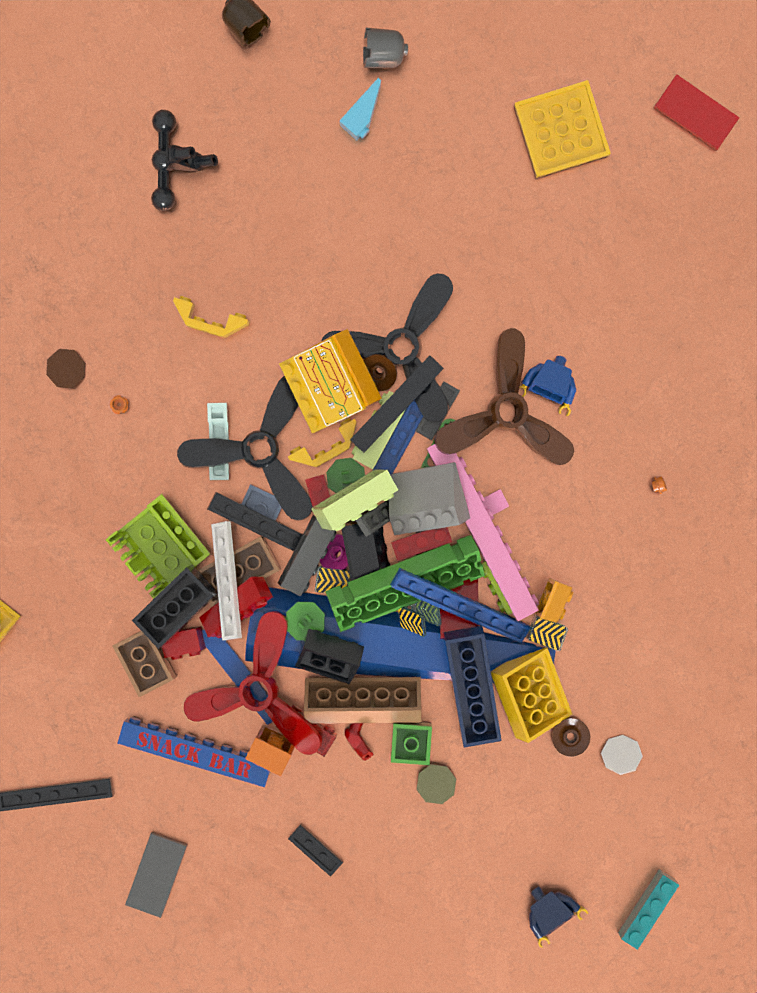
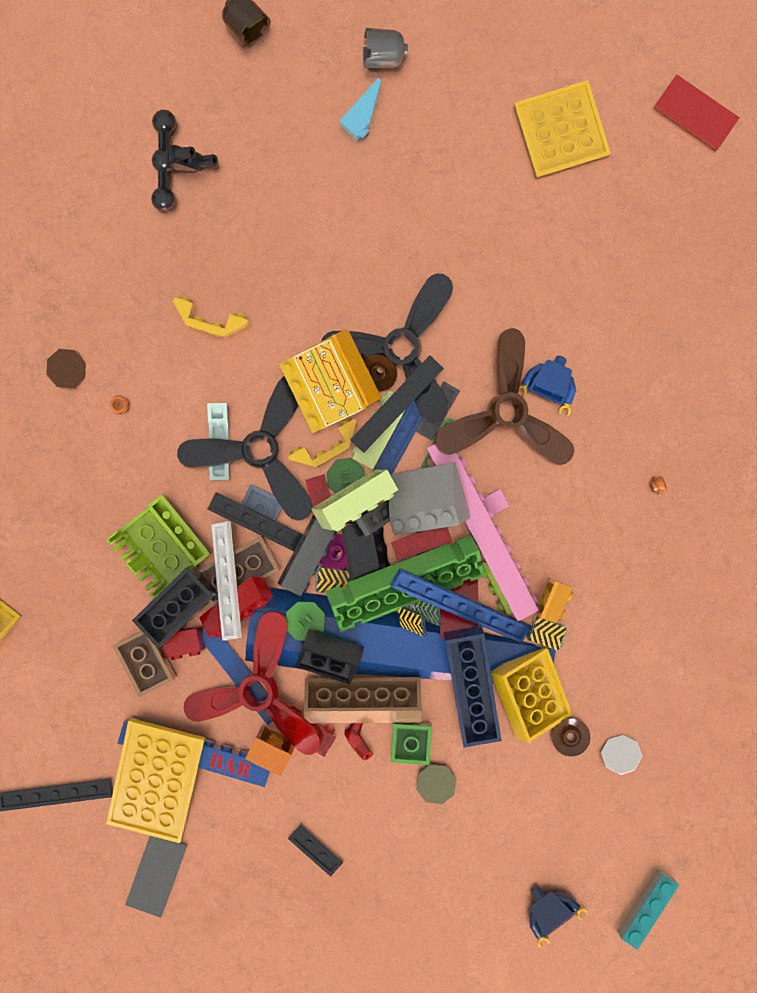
(155, 780): none -> yellow plate

